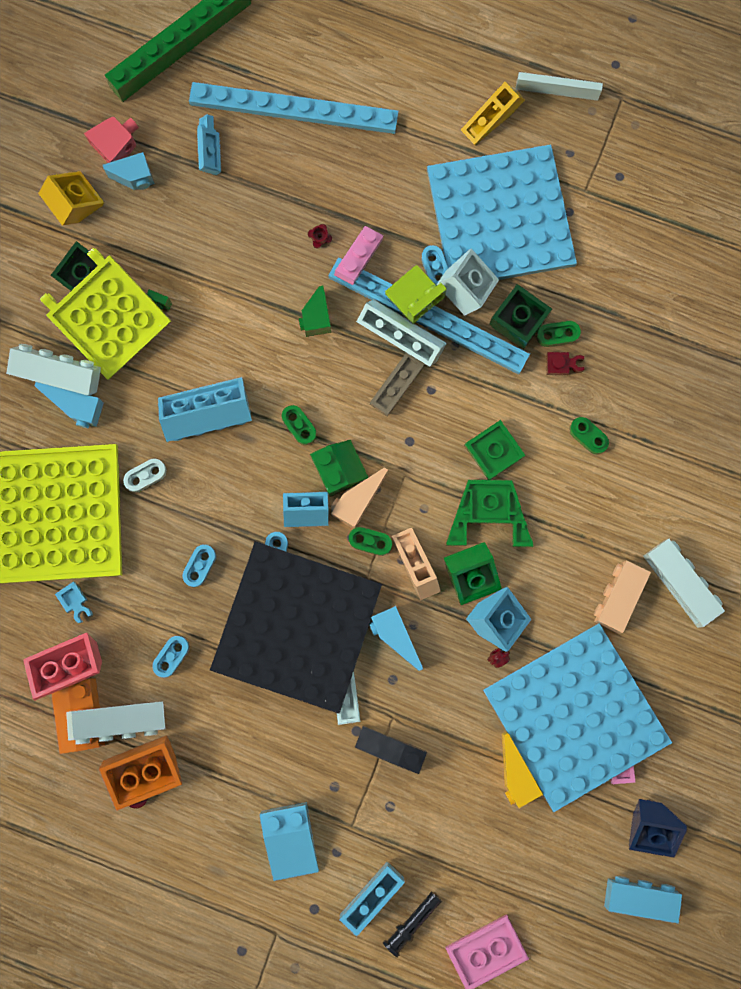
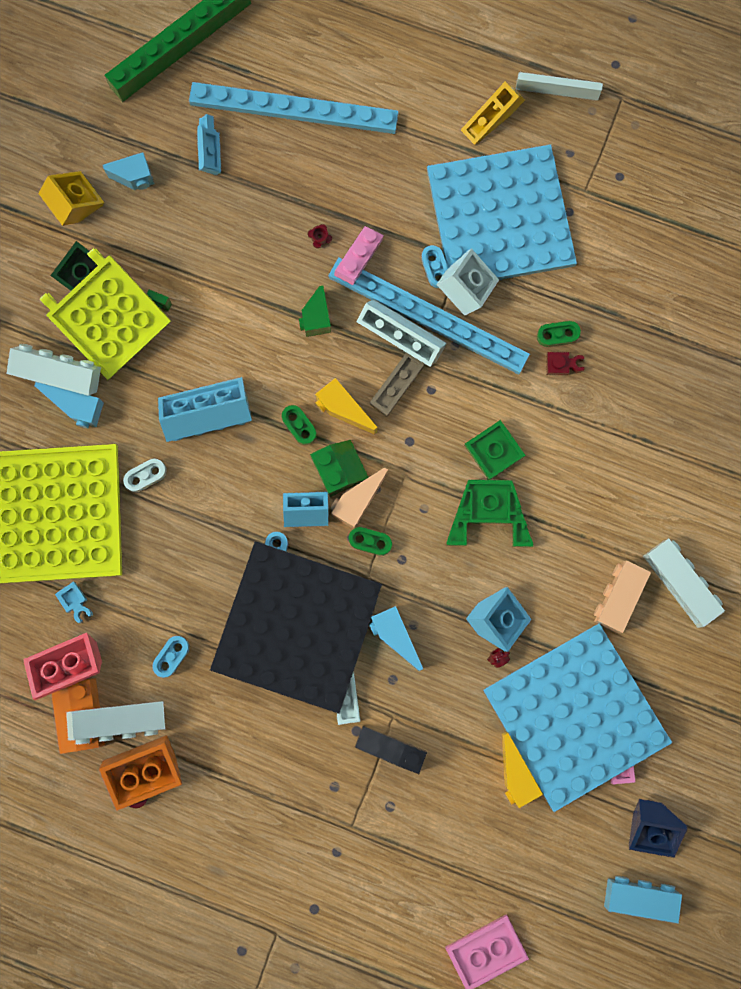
(113, 139): coral torso -> none
(198, 565): medium azure plate -> none
(289, 841): medium azure slope -> none
(341, 405): none -> yellow slope
(371, 898): medium azure brick -> none
(405, 932): black pin -> none
(415, 294): lime bracket -> none
(416, 564): light nougat slope -> none
(473, 573): green slope -> none
(520, 316): dark green brick -> none
(587, 437): green plate -> none

